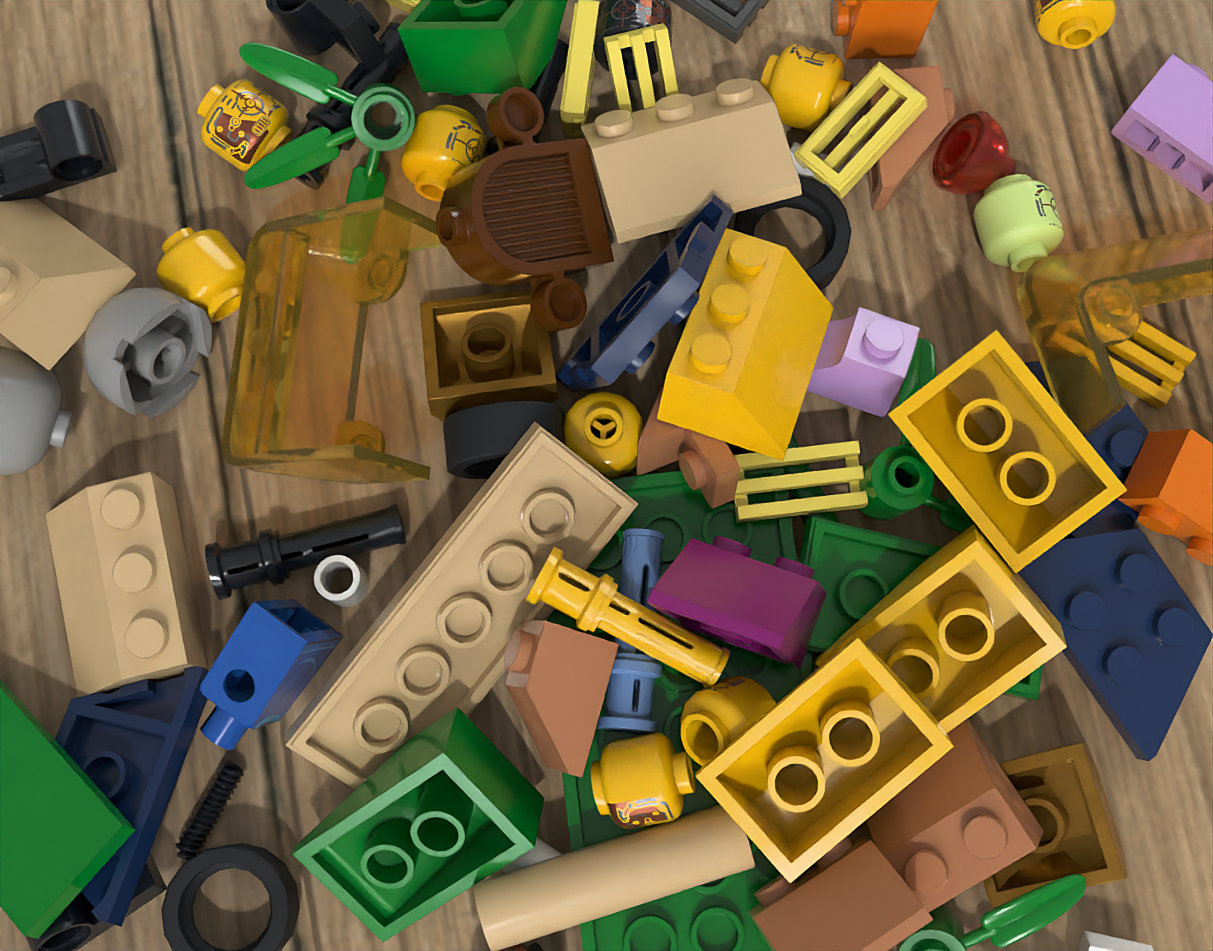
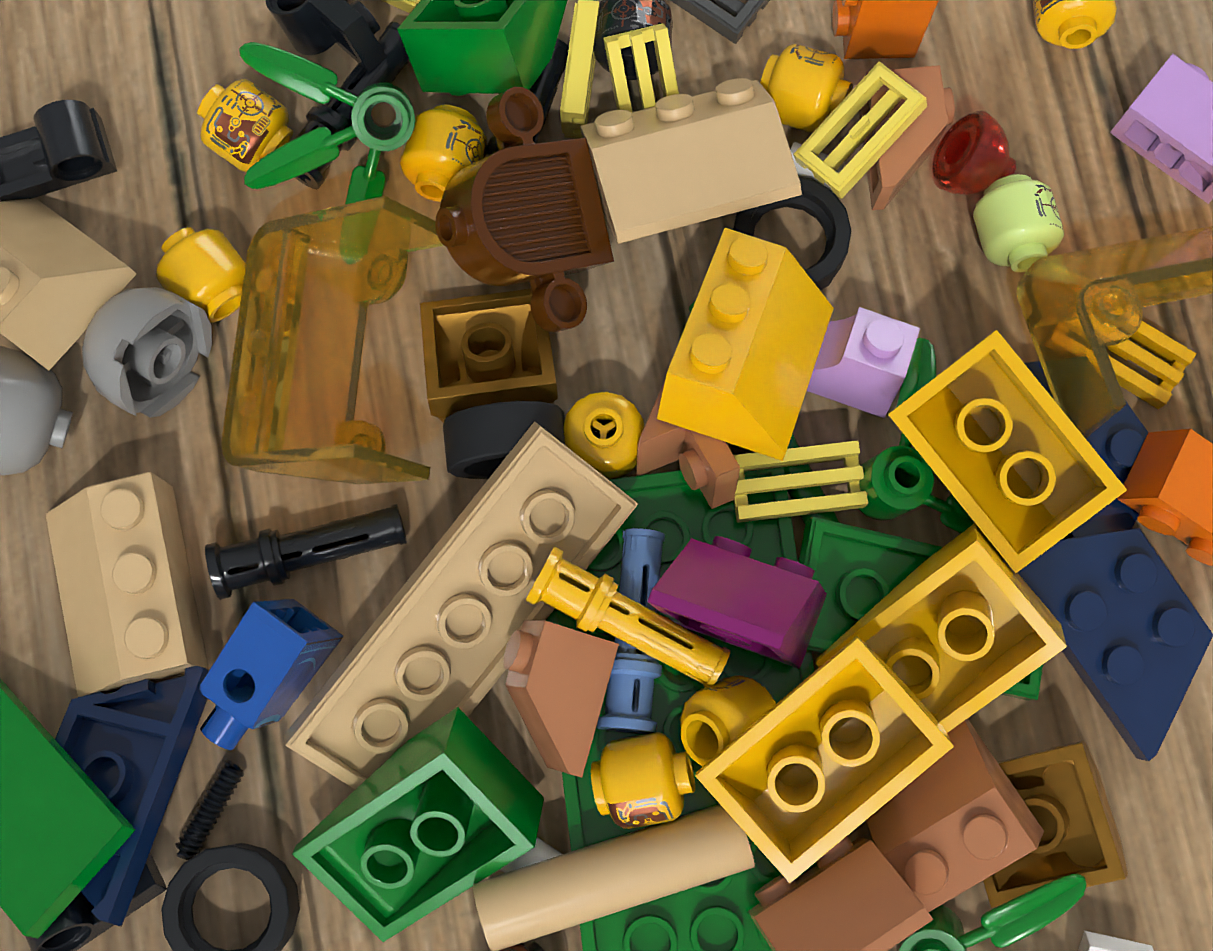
(329, 568): white hinge -> none
(658, 296): dark blue wing -> none

